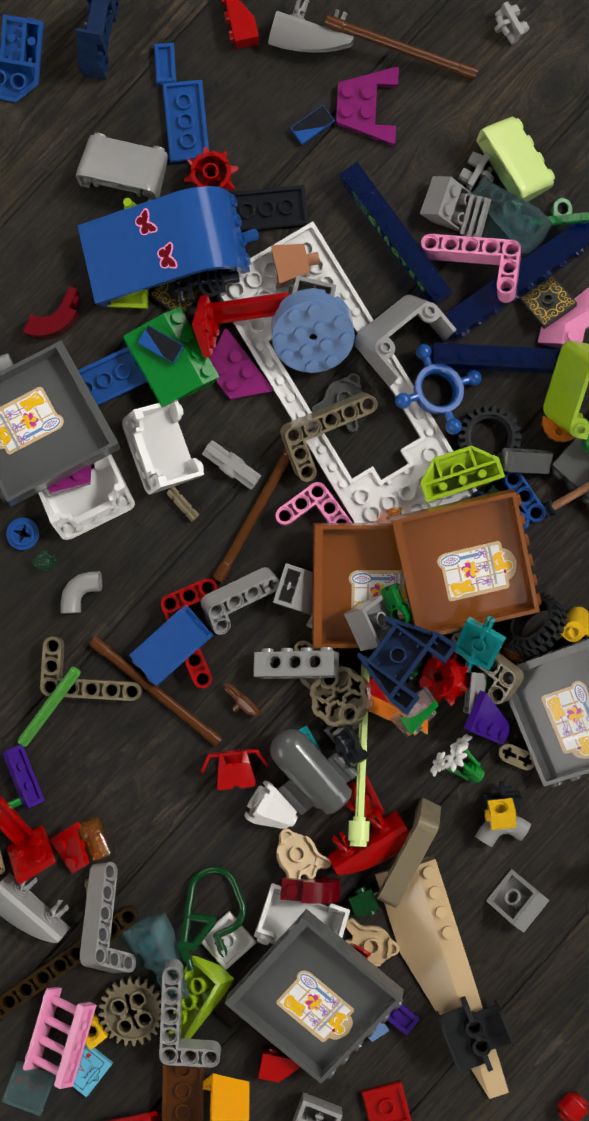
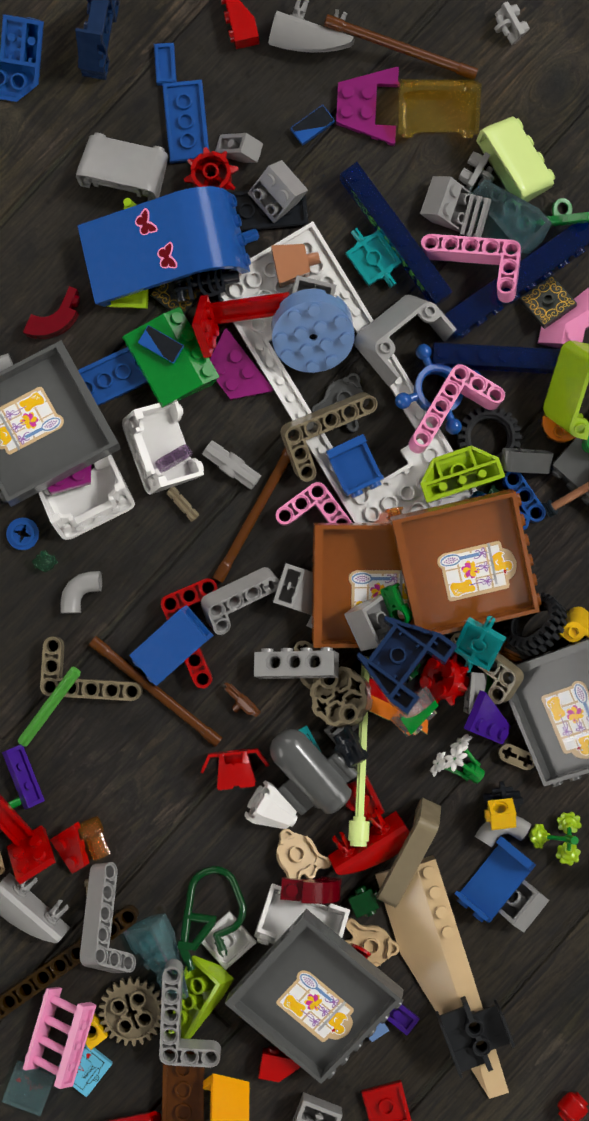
(173, 458): none -> clear purple beam
(240, 147): none -> light grey slope
(277, 190): none -> light grey slope
(355, 466): none -> blue panel
(373, 258): none -> teal plate
(438, 106): none -> clear yellow windscreen
(446, 401): none -> bright pink beam
(495, 881): none -> blue panel
(568, 852): none -> lime plant

